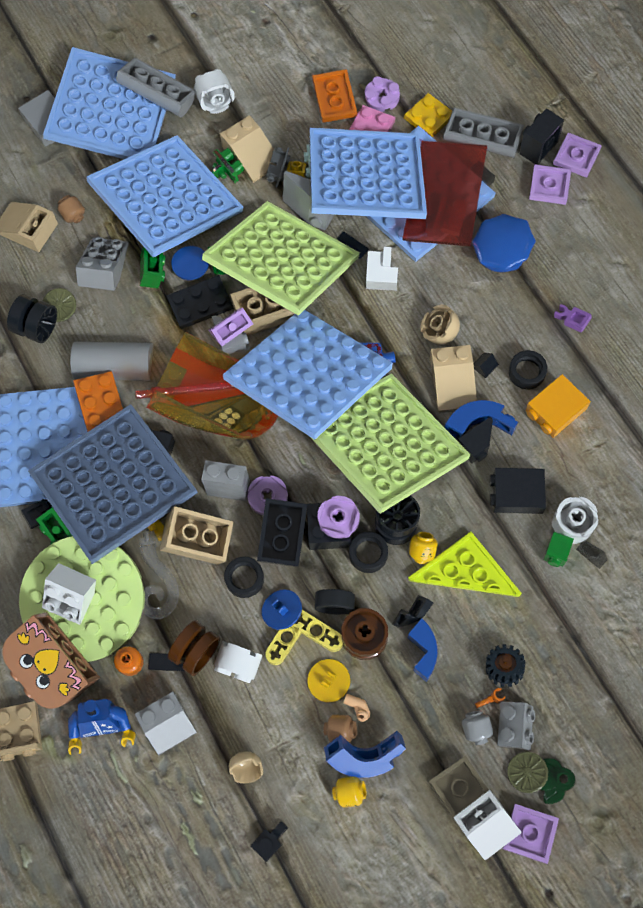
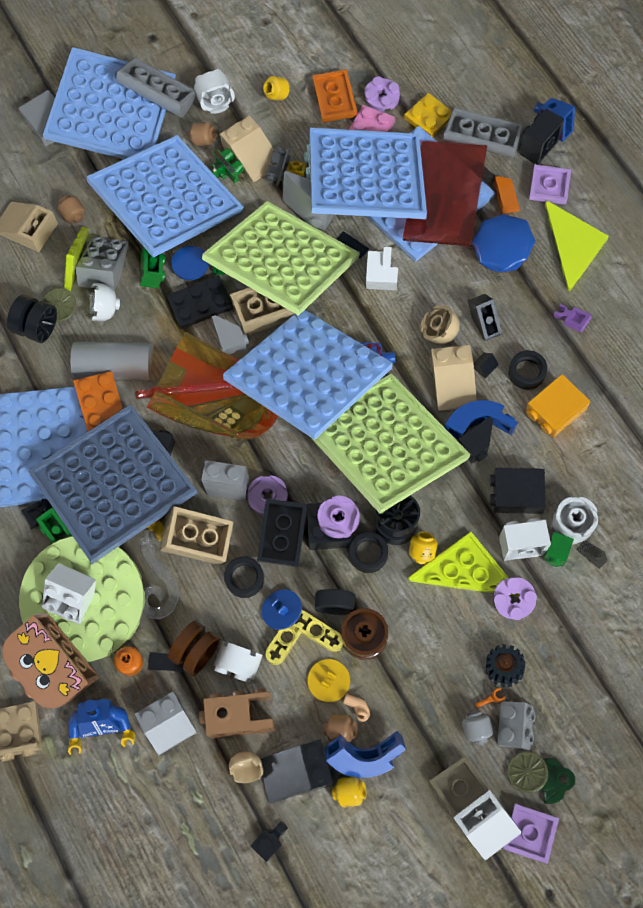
(73, 257): none -> neon yellow tile
(103, 302): none -> white cylinder
(202, 134): none -> medium nougat head
(231, 326): lavender slope -> none
(234, 714): none -> medium nougat torso
(276, 88): none -> yellow head
(296, 771): none -> black slope
(416, 612): black slope -> none
(425, 640): blue brick -> none
(485, 316): none -> black slope
(506, 195): none -> orange slope
(514, 610): none -> lavender plate
(524, 539): none -> white brick
(561, 109): none -> blue torso
(574, 241): none -> neon yellow tile
(577, 154): lavender plate -> none

